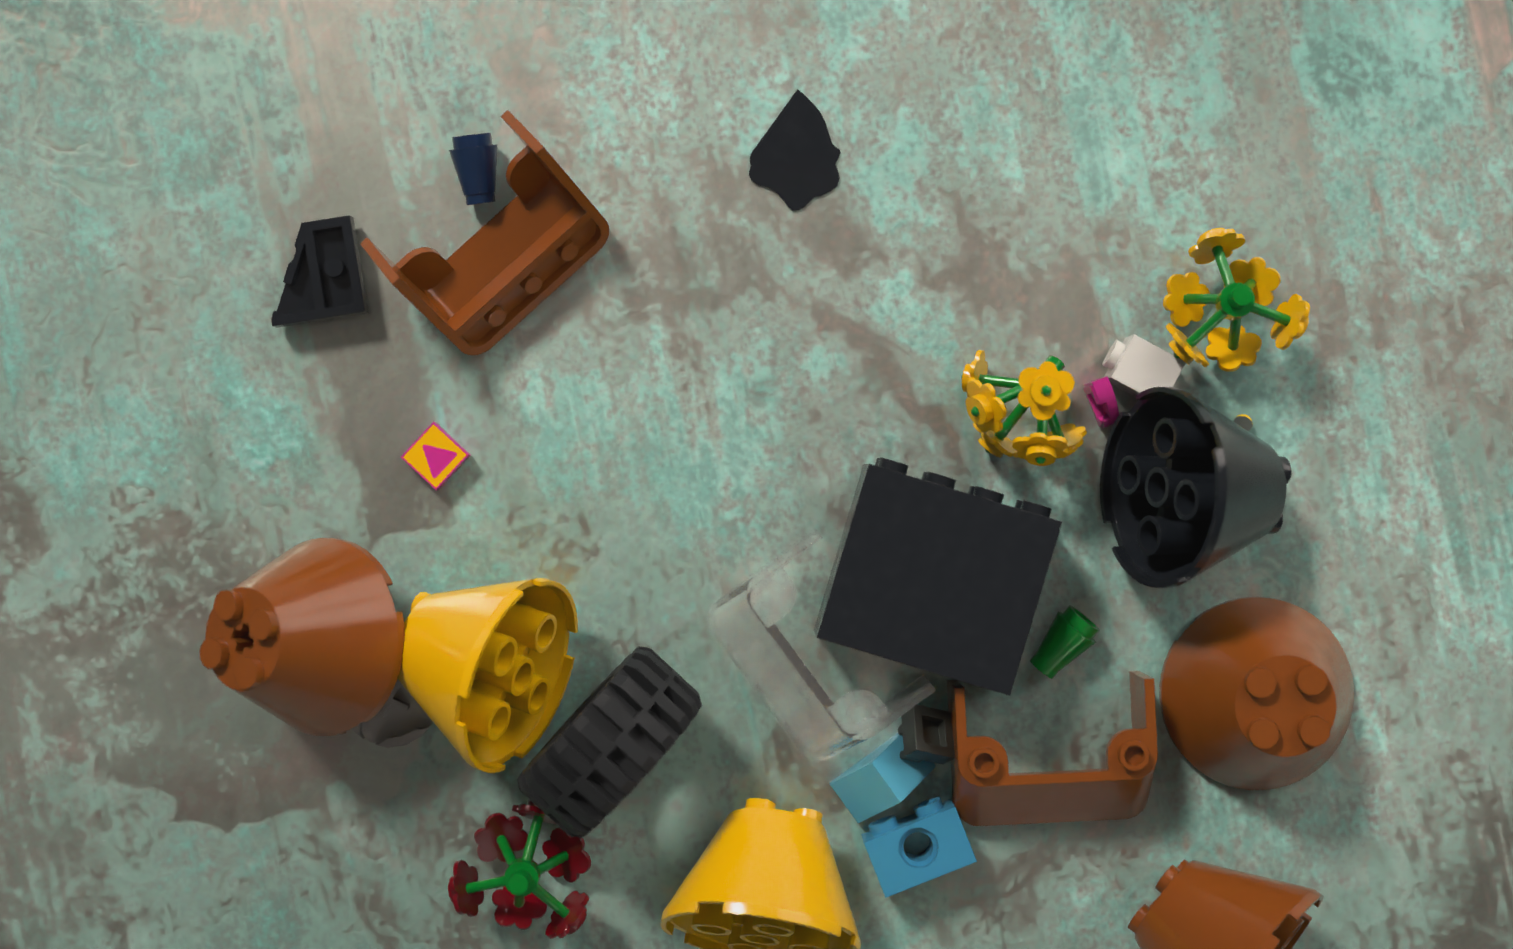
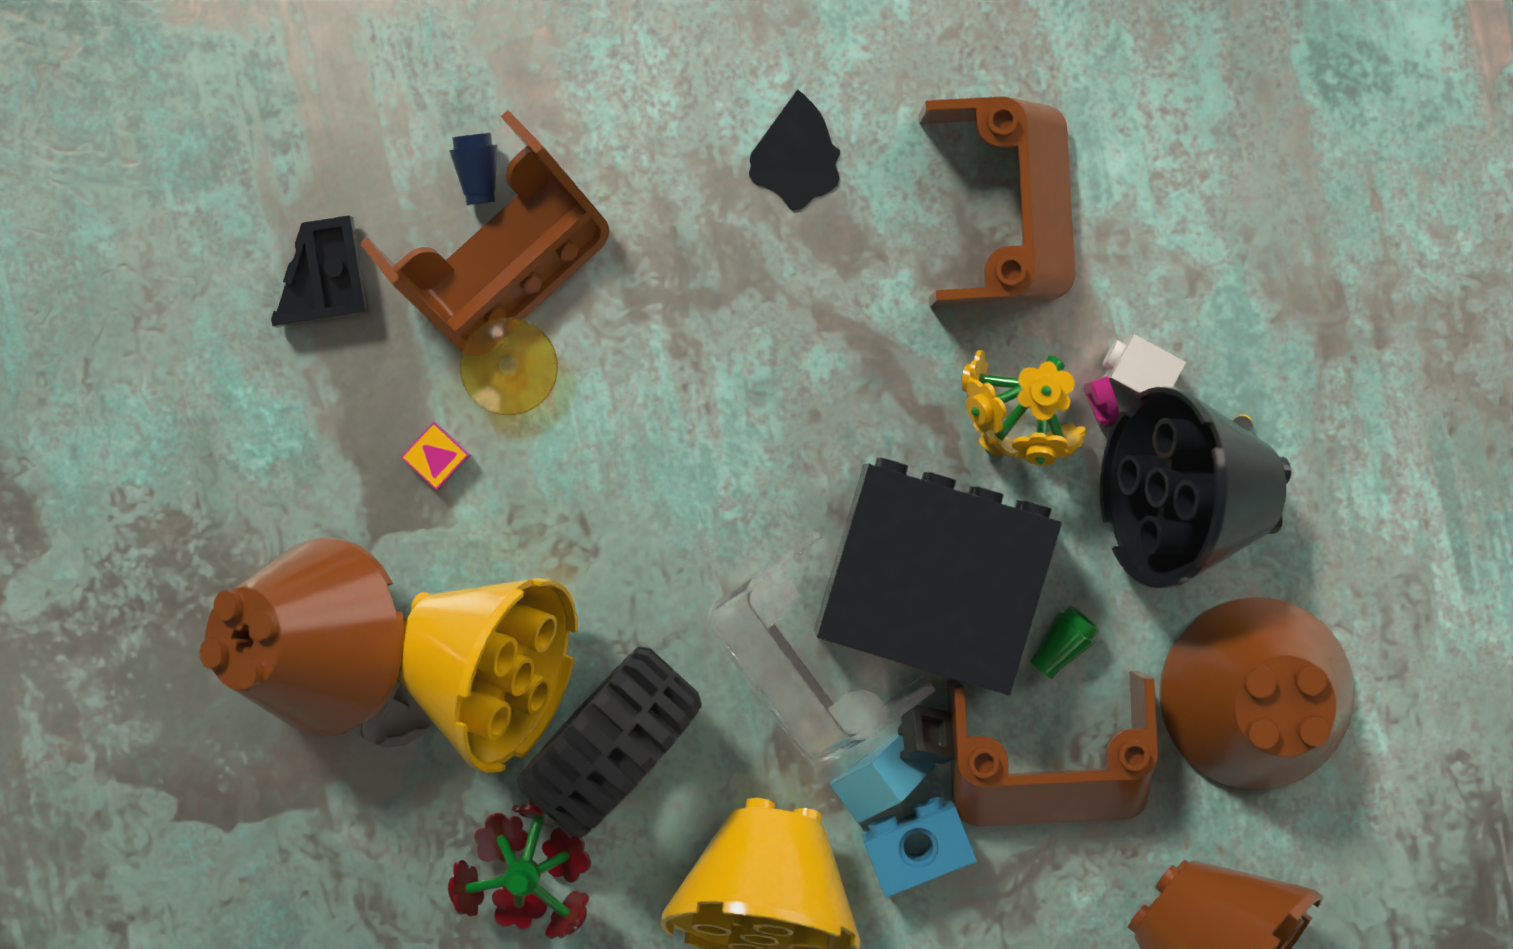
(514, 391): none -> clear yellow dish
(1045, 261): none -> dark orange windscreen
(1245, 290): yellow plant -> none

